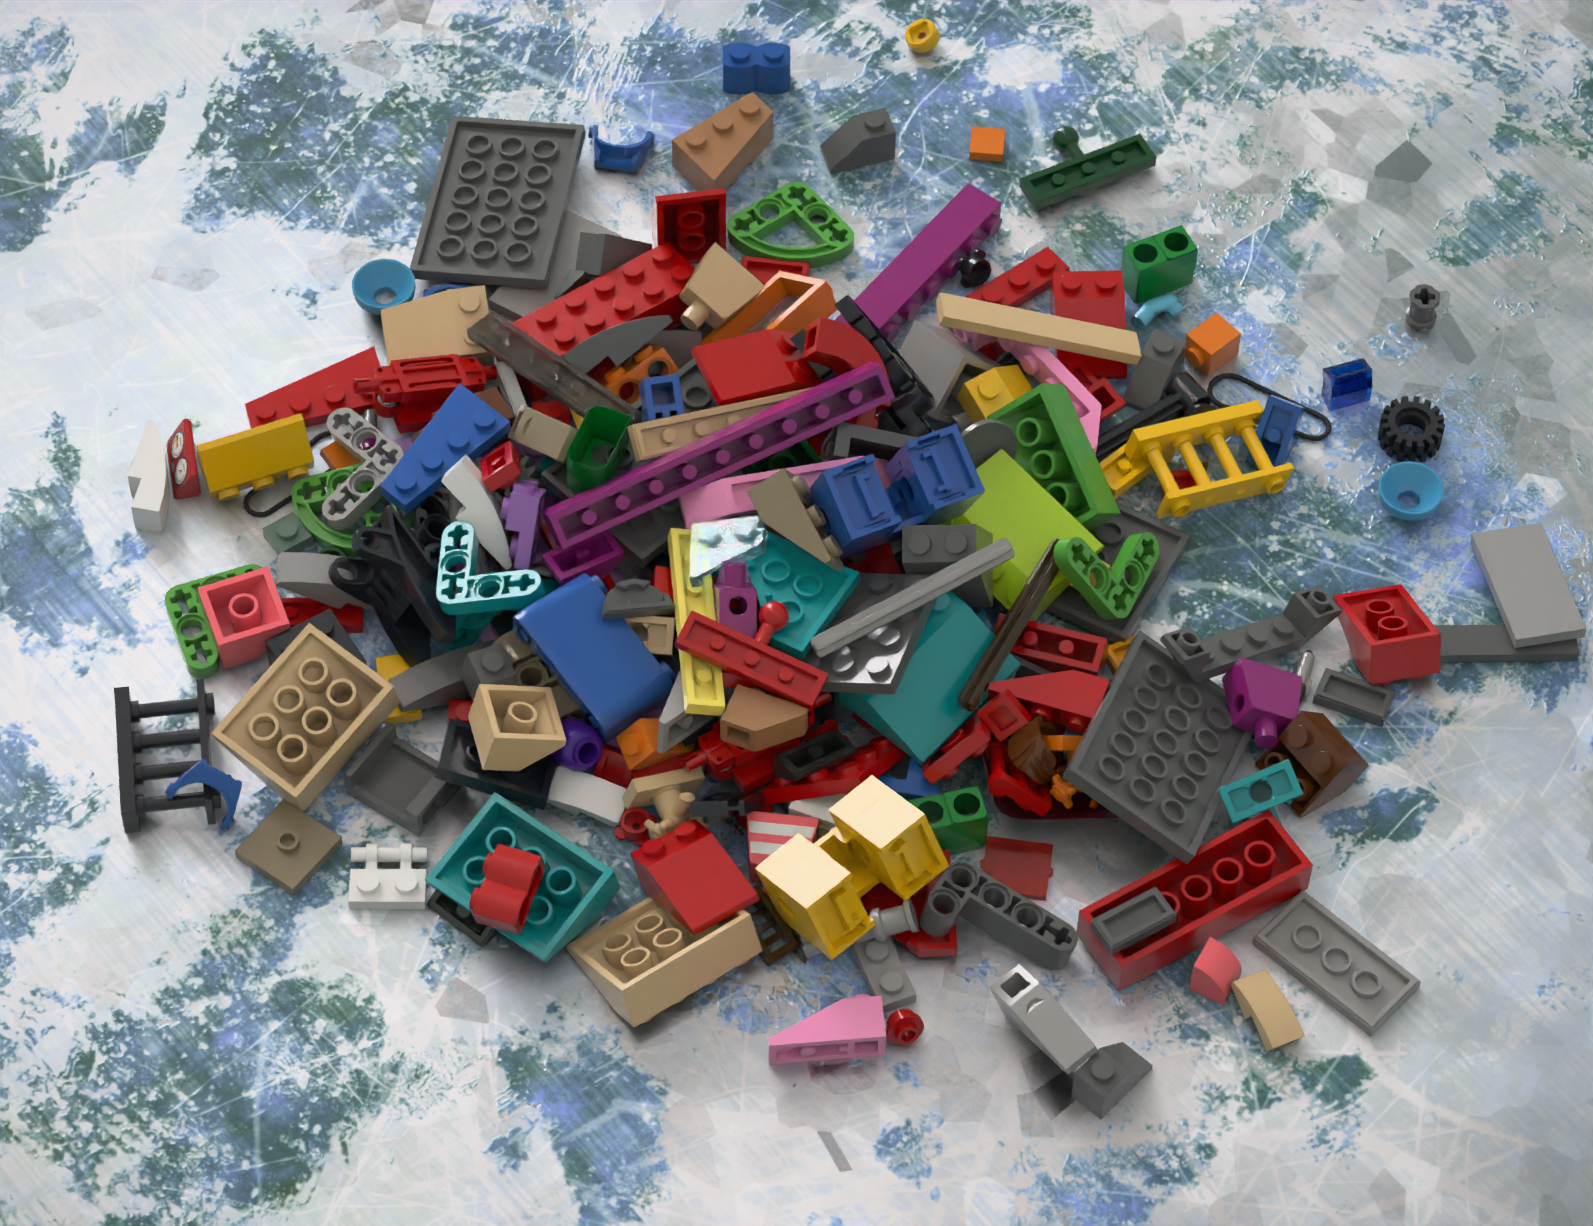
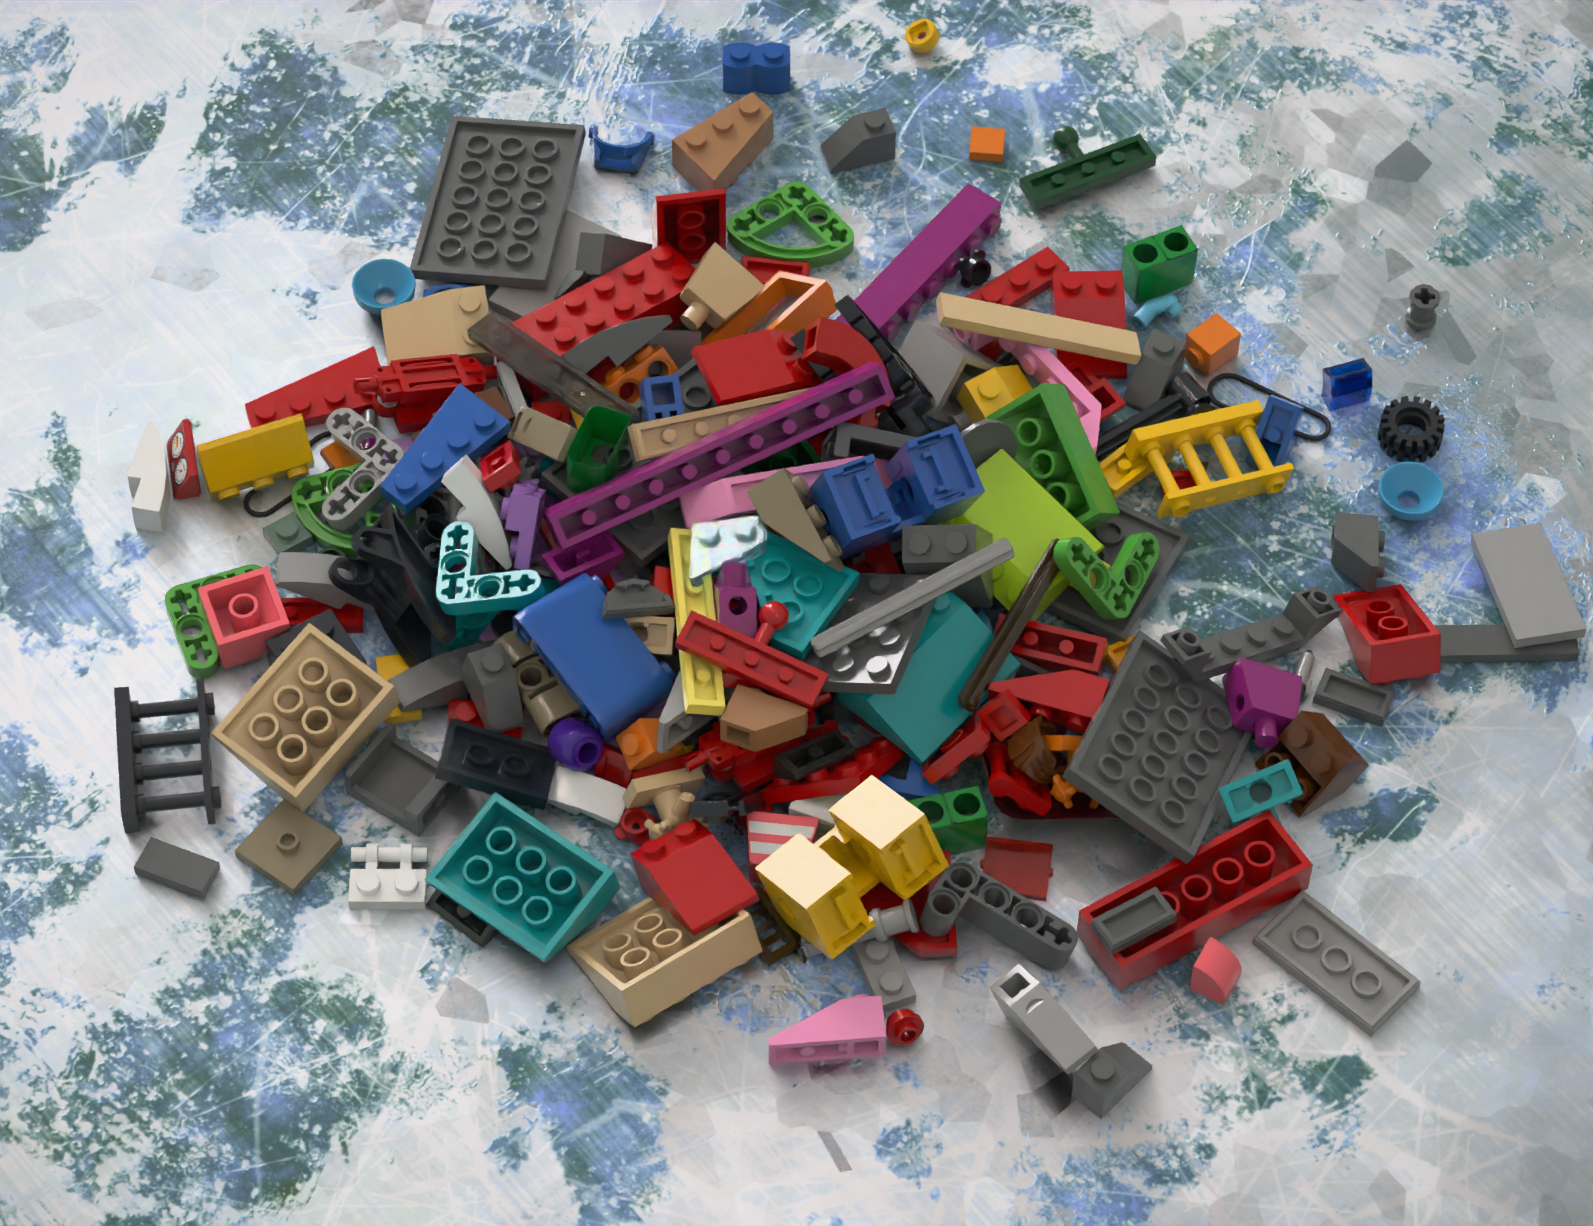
(177, 867): none -> dark grey tile
(207, 774): blue helmet -> none
(507, 888): red brick -> none
(514, 725): tan slope -> none
(1269, 1008): tan slope -> none
(1357, 548): none -> dark grey slope

